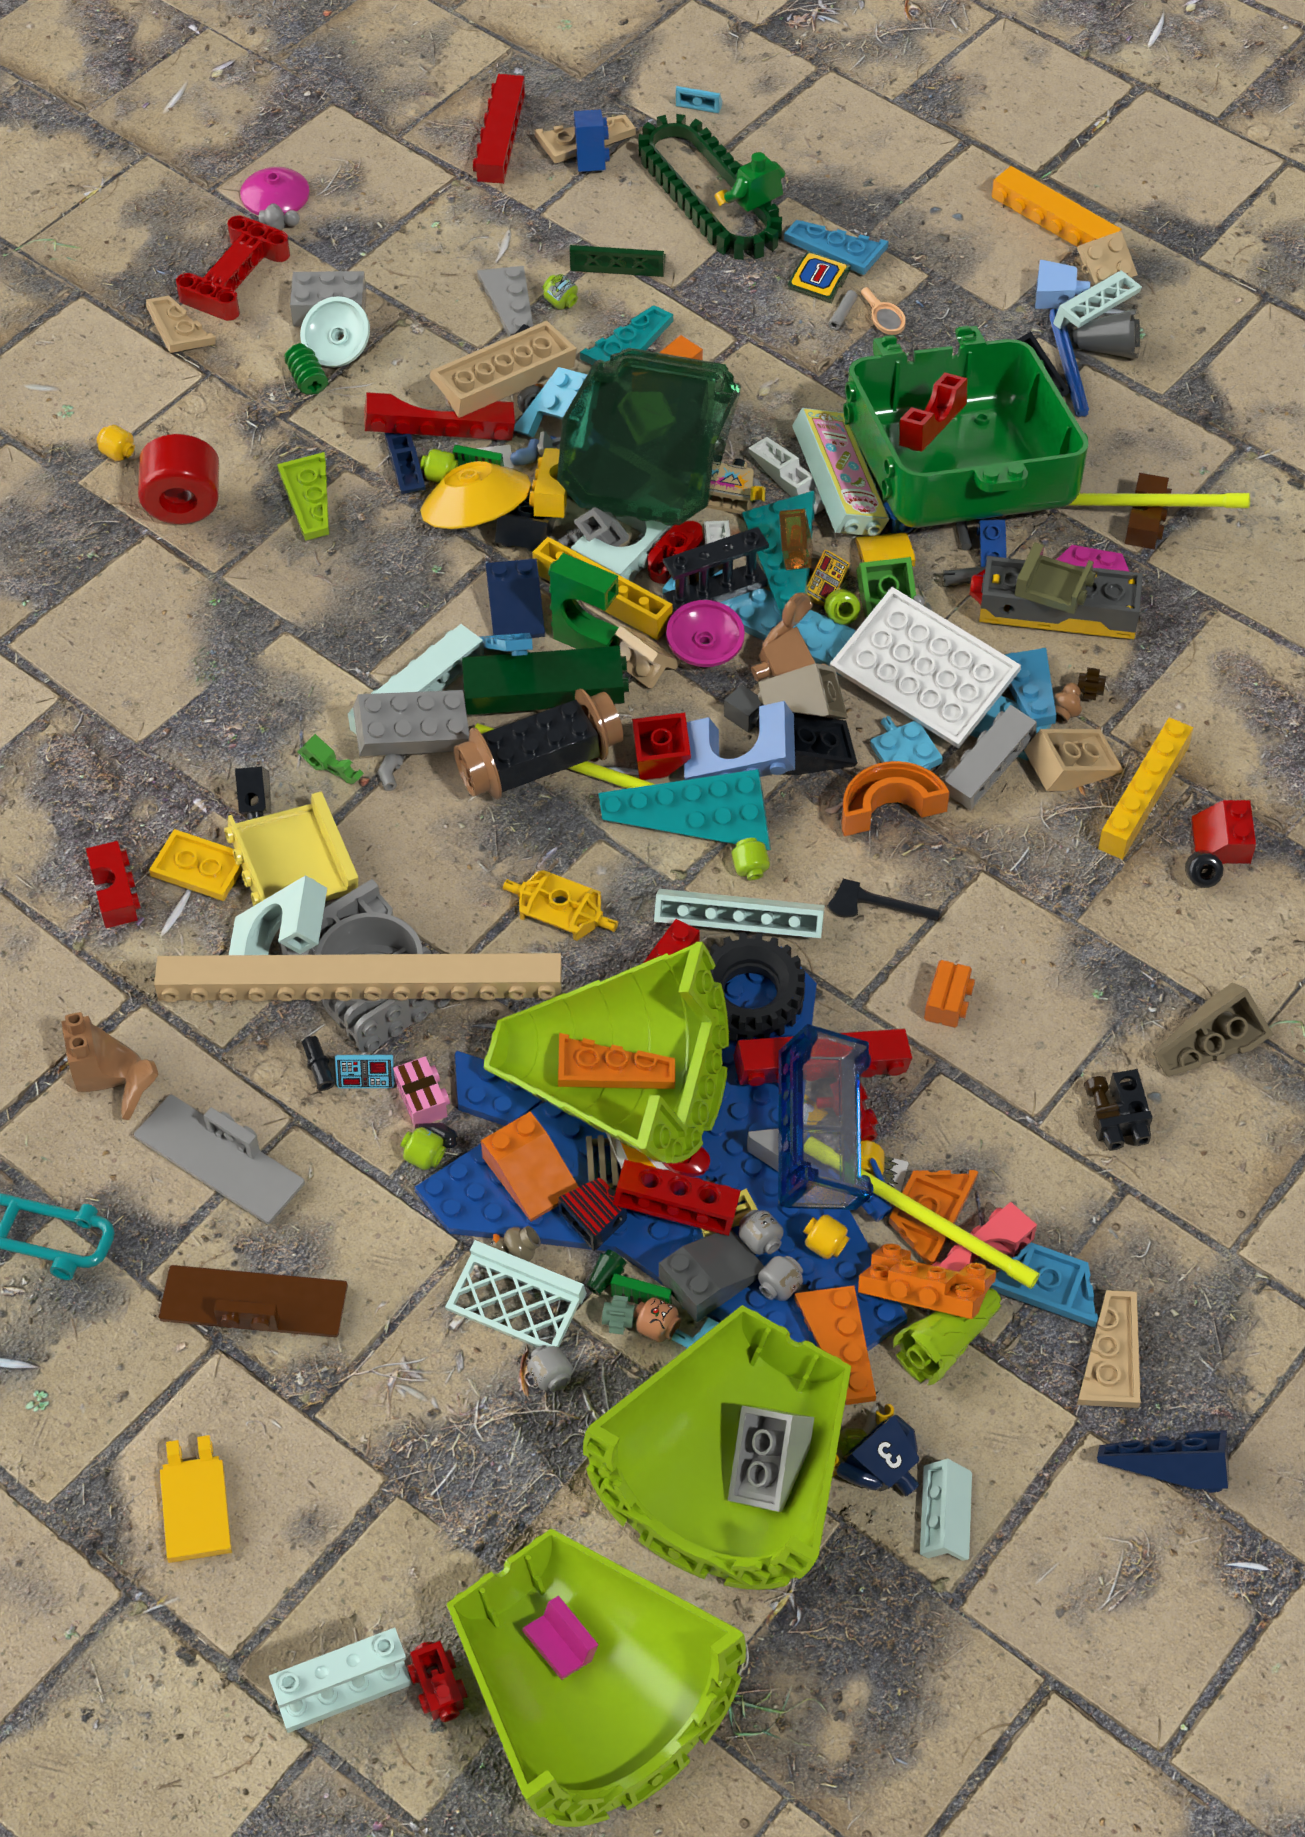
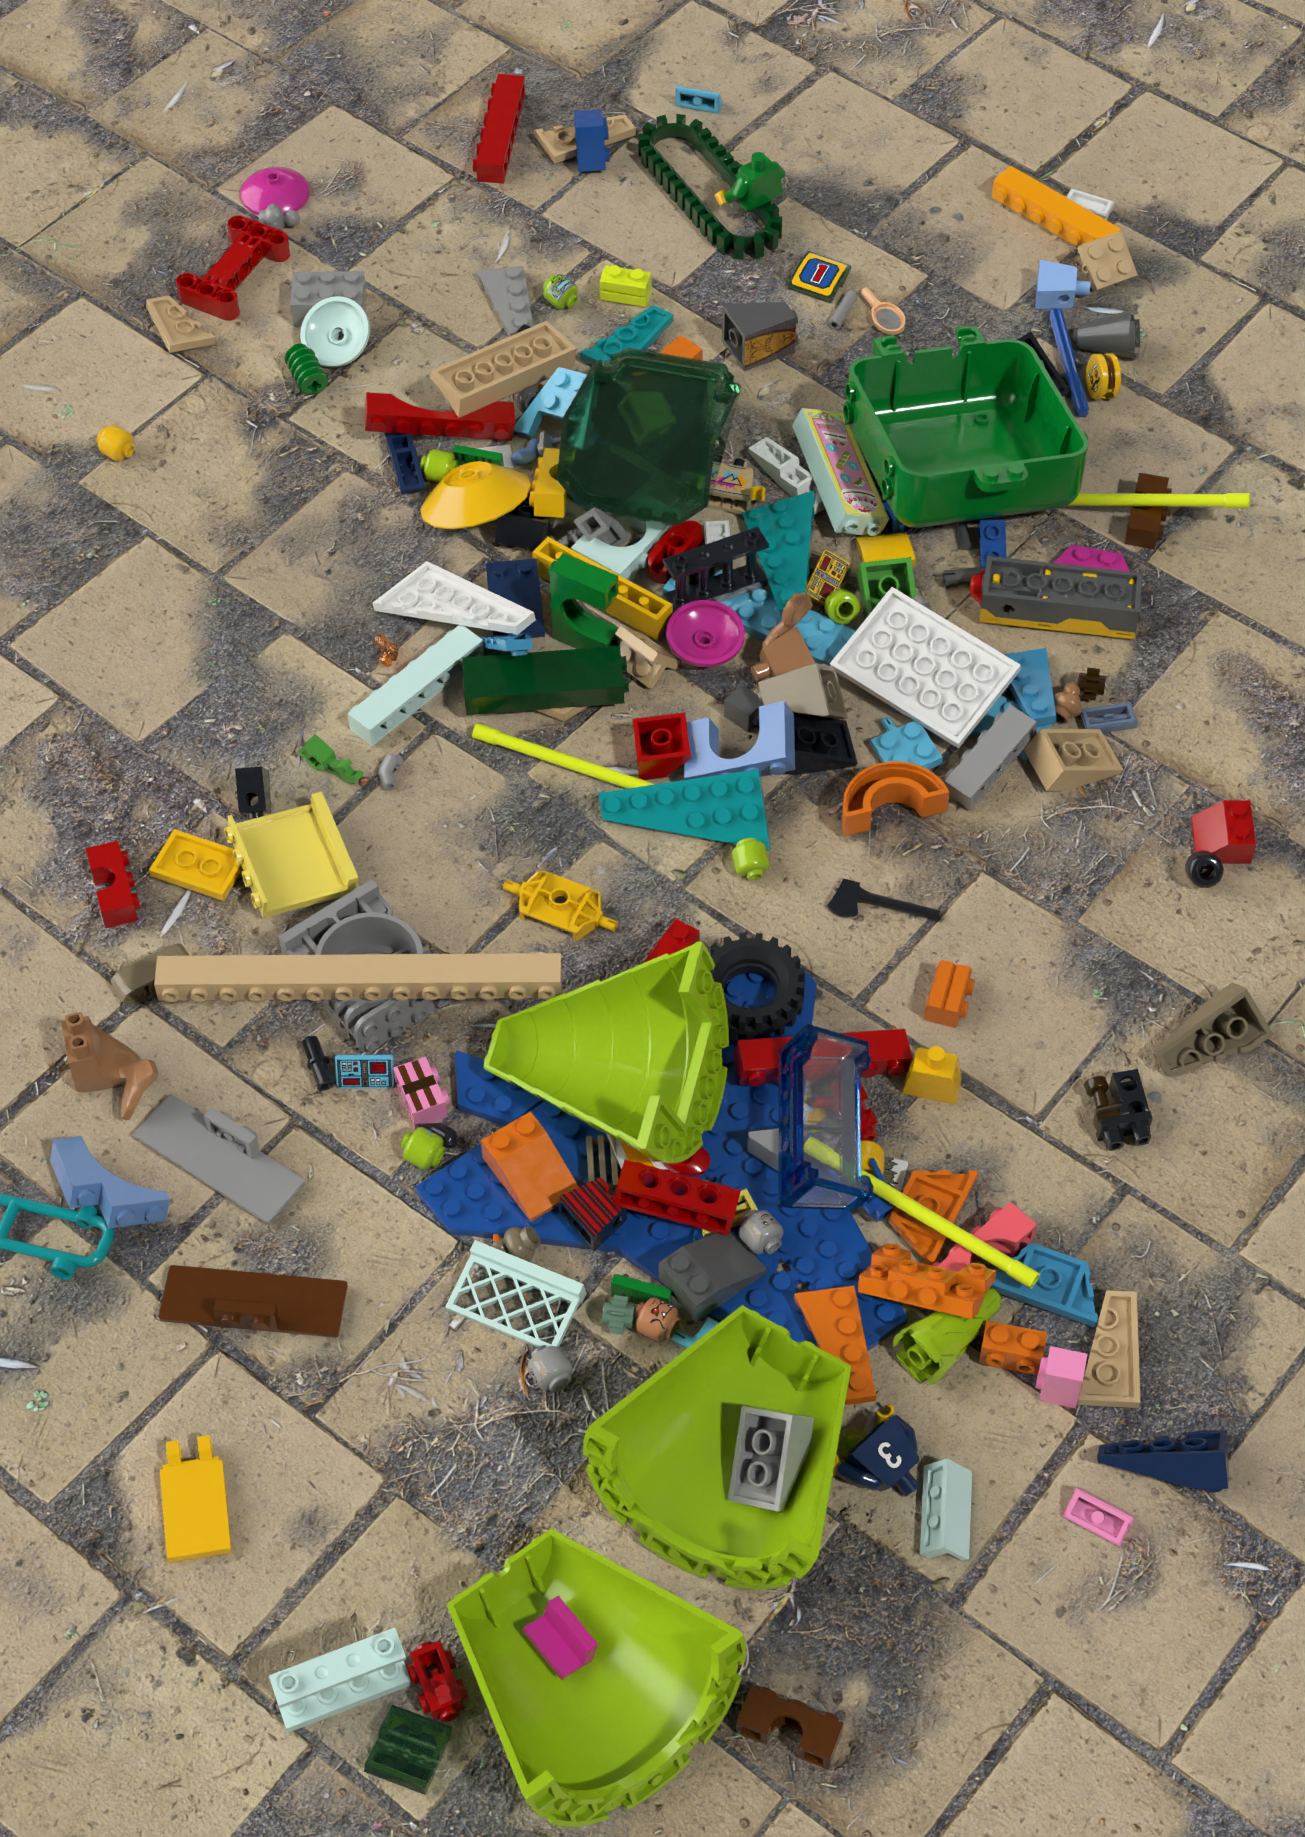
(89, 1184): none -> medium blue arch
(137, 980): none -> dark tan beam
(178, 479): red piece -> none
(294, 909): light aqua arch -> none
(307, 491): lime wing -> none
(389, 649): none -> clear orange arm
(408, 1749): none -> clear green slope
(410, 722): light grey brick -> none
(447, 598): none -> white wing
(539, 745): black brick -> none
(606, 1266): dark green cone -> none
(611, 1067): orange wing -> none
(617, 260): dark green fence -> none
(625, 285): none -> neon yellow brick
(739, 913): light aqua brick -> none
(758, 332): none -> dark grey slope
(766, 1712): none -> reddish brown arch
(780, 1278): light grey head -> none
(796, 539): clear orange slope -> none
(826, 1236): yellow head -> none
(855, 251): dark azure wing -> none
(921, 427): red arch -> none
(933, 1075): none -> yellow torso
(1012, 1347): none -> orange brick
(1053, 581): olive panel -> none
(1061, 1376): none -> bright pink brick
(1095, 204): none -> white tile
(1099, 295): light aqua fence -> none
(1099, 1516): none -> bright pink slope
(1103, 376): none -> yellow head
(1109, 721): none -> sand blue tile
(1145, 788): yellow brick -> none

